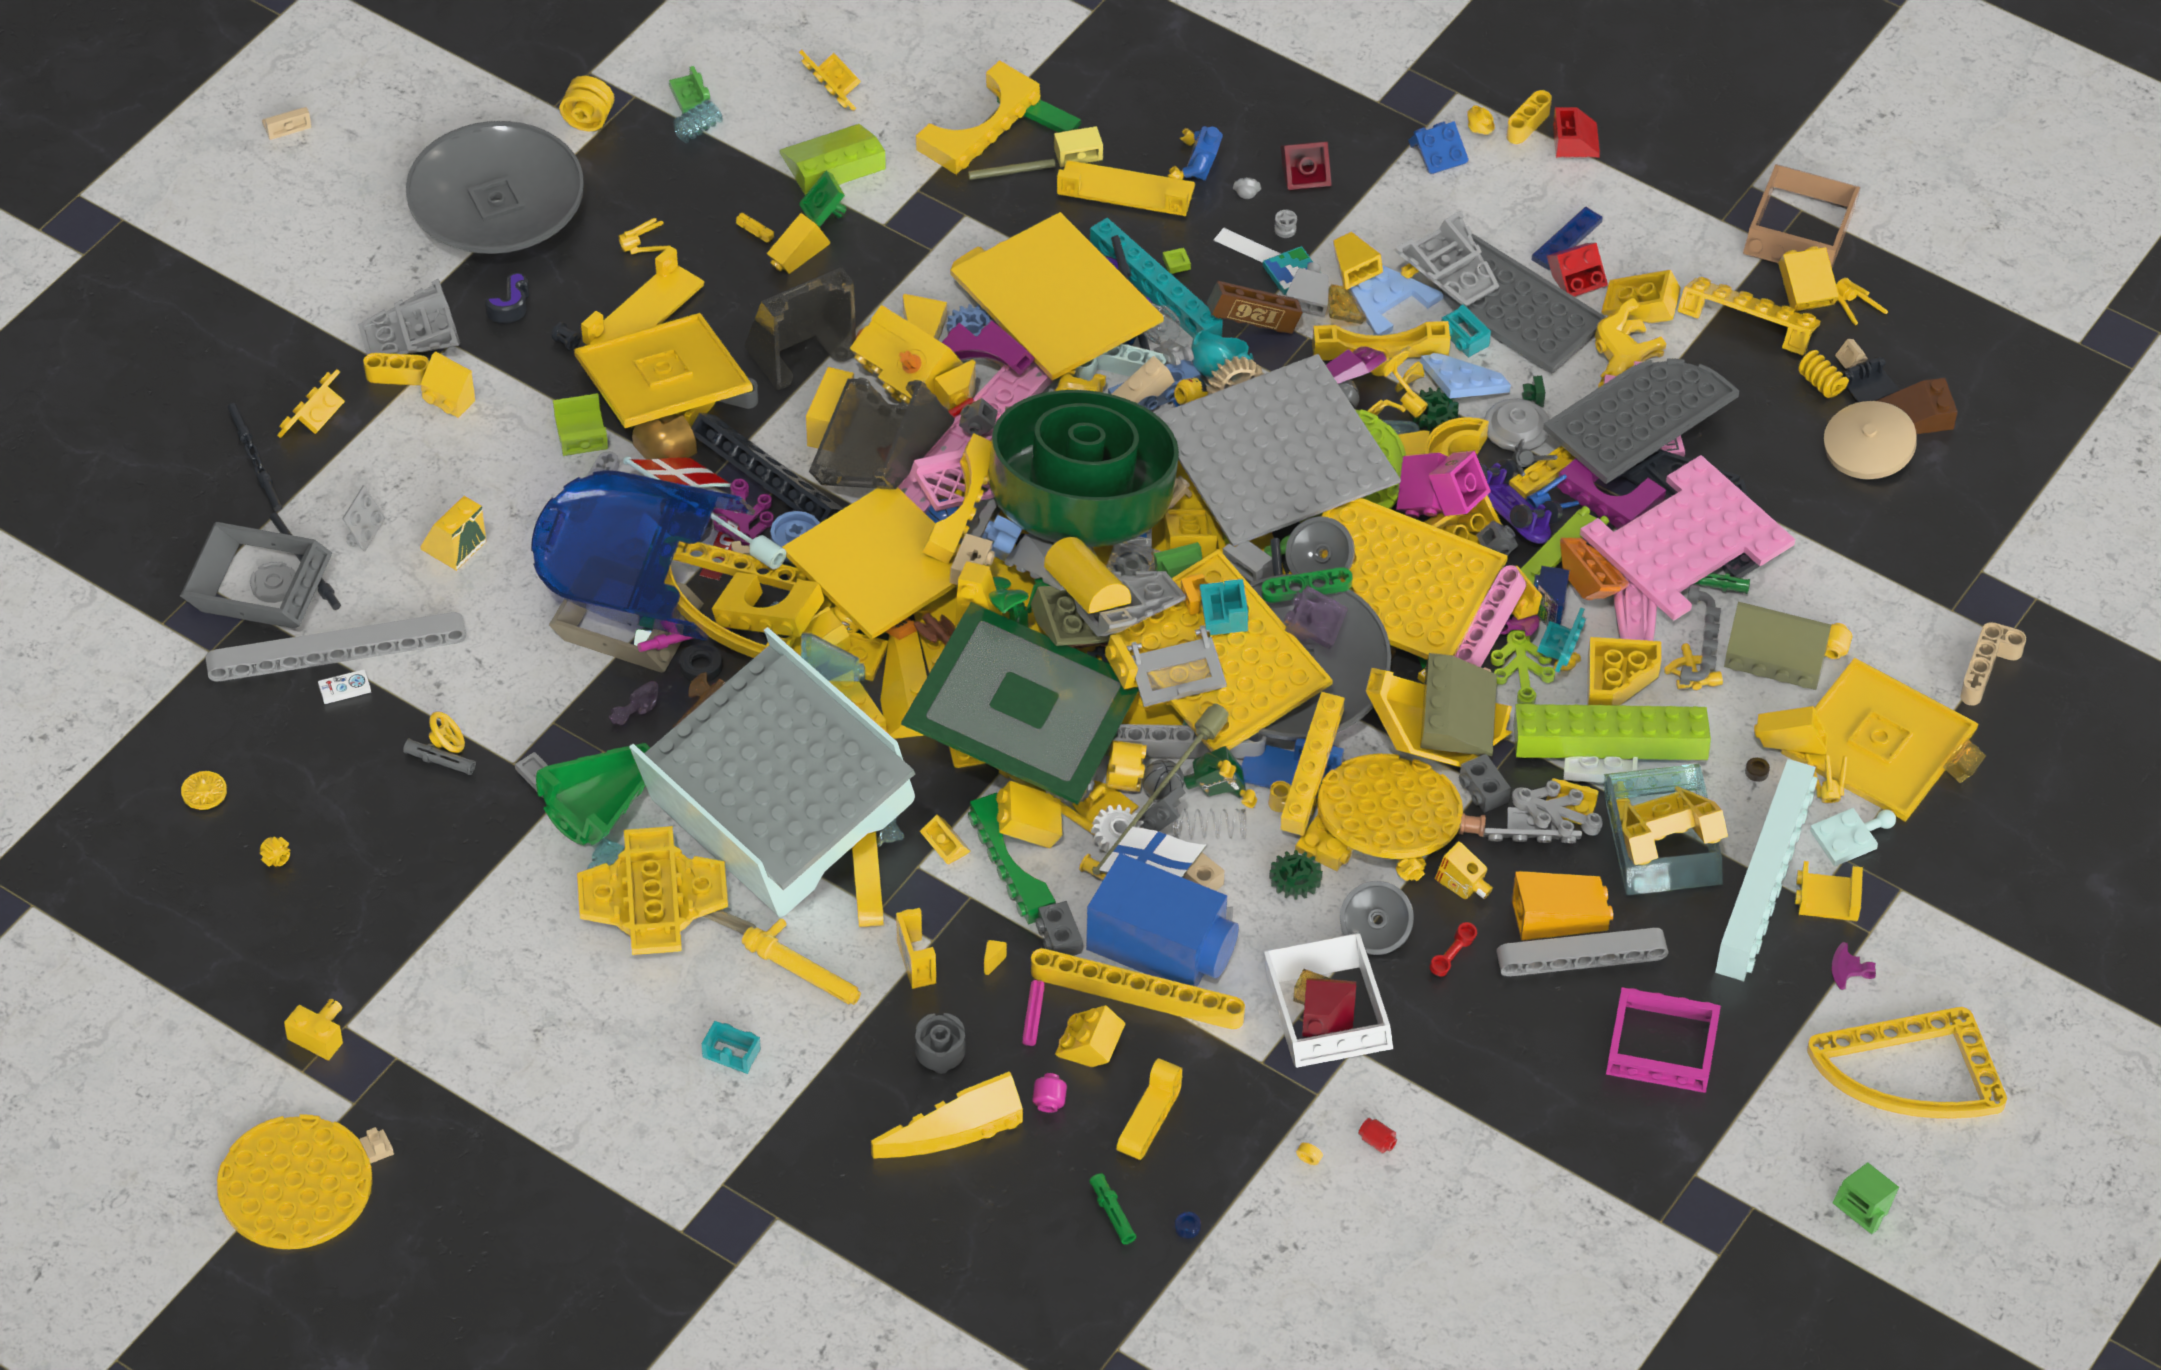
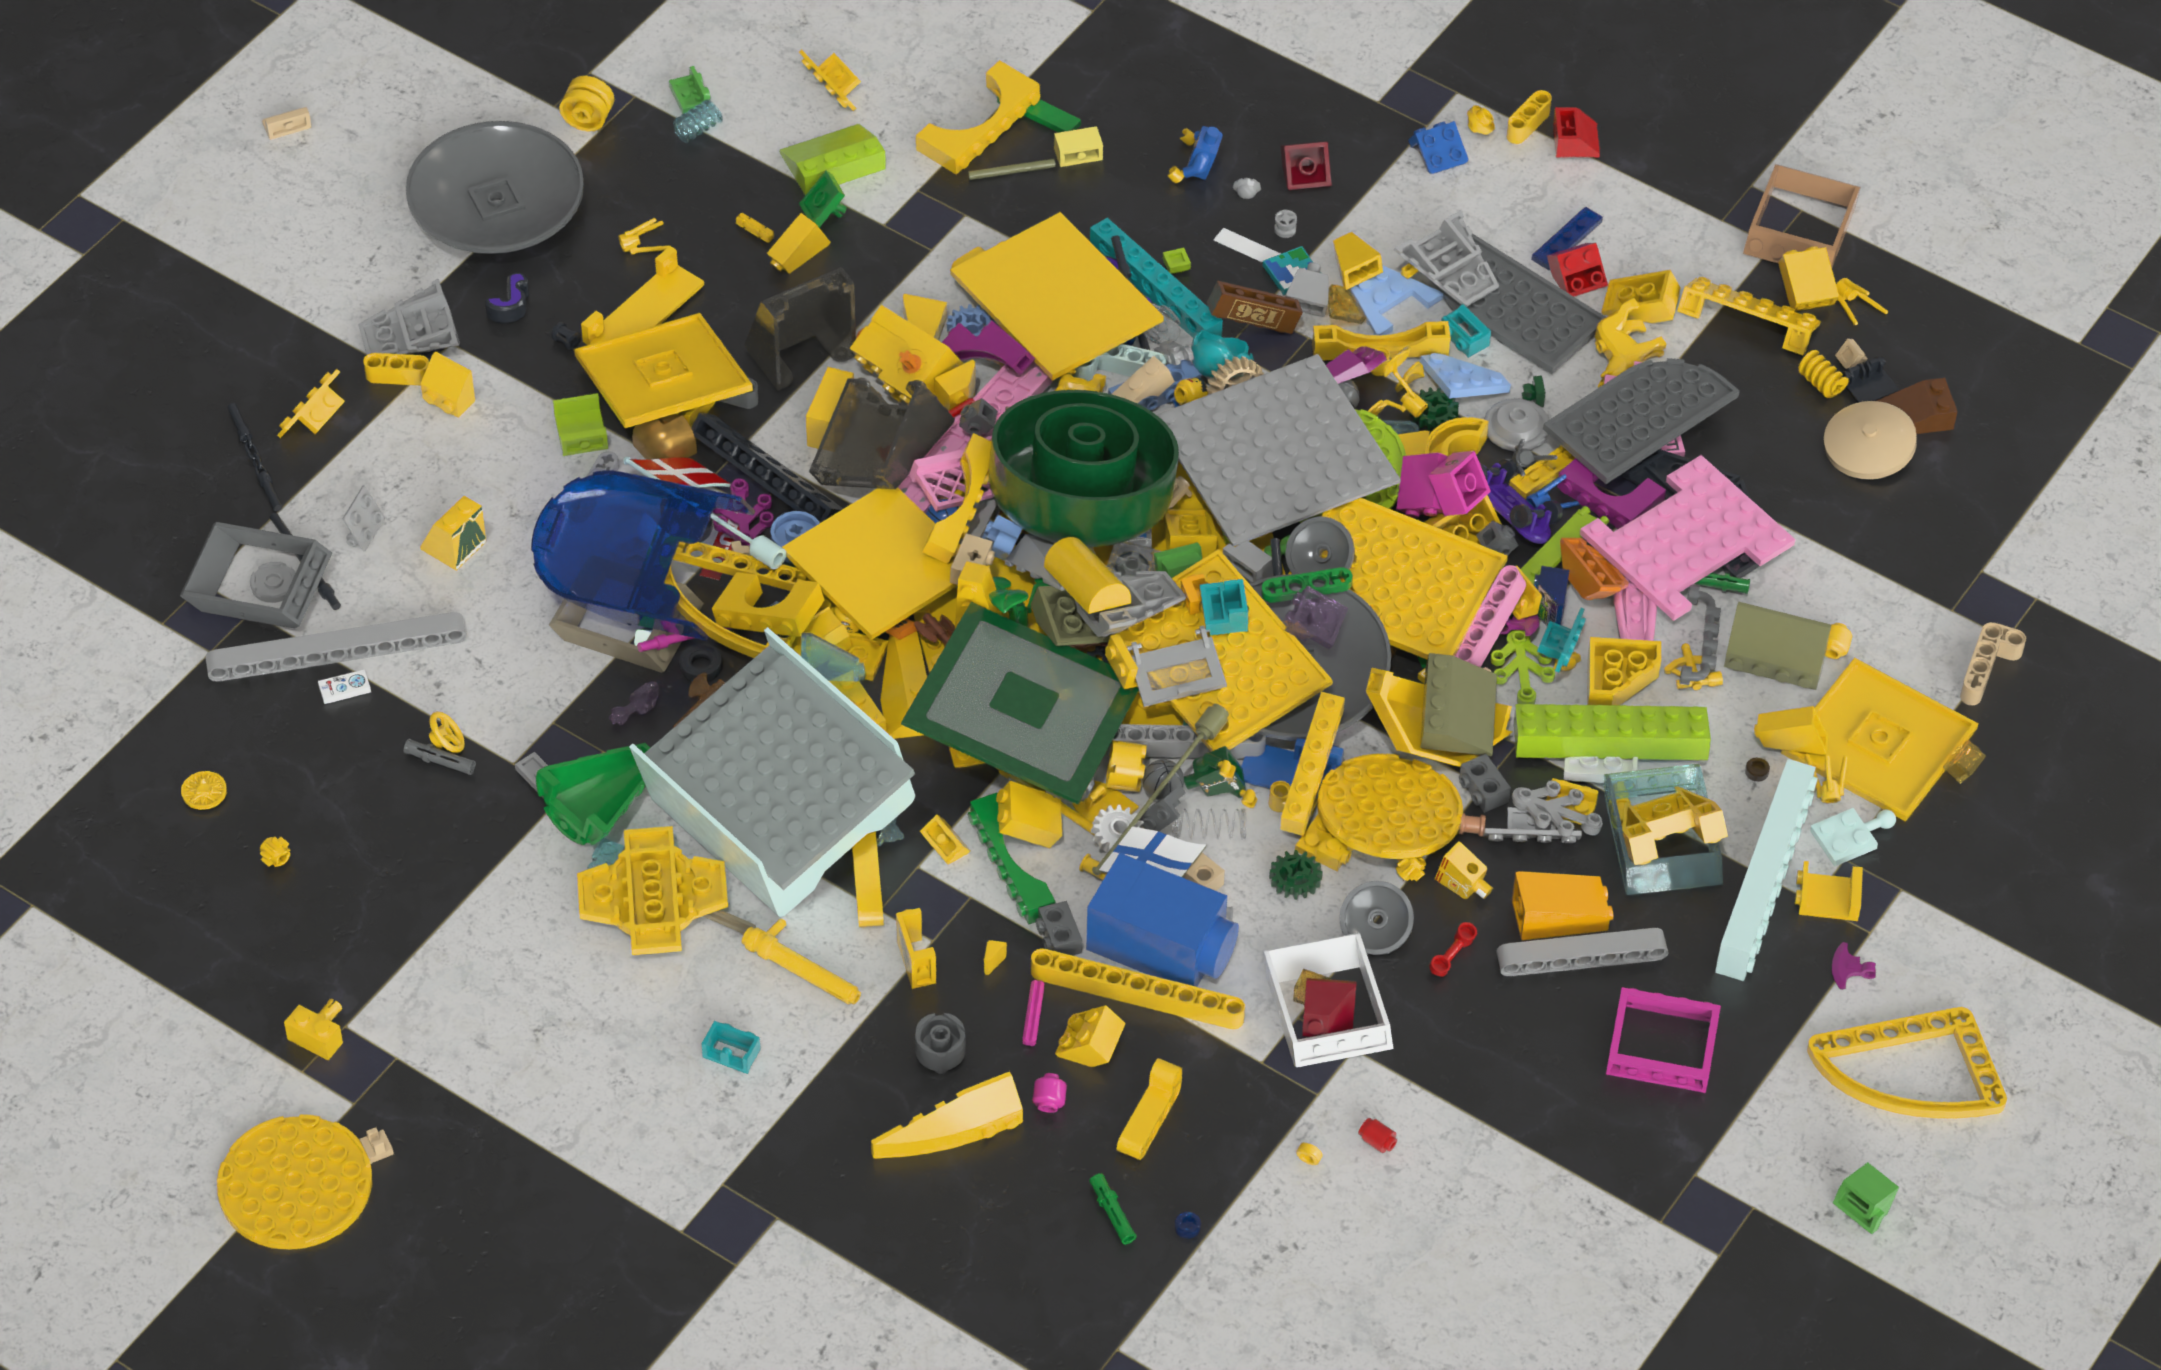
(1125, 188): yellow bracket -> none

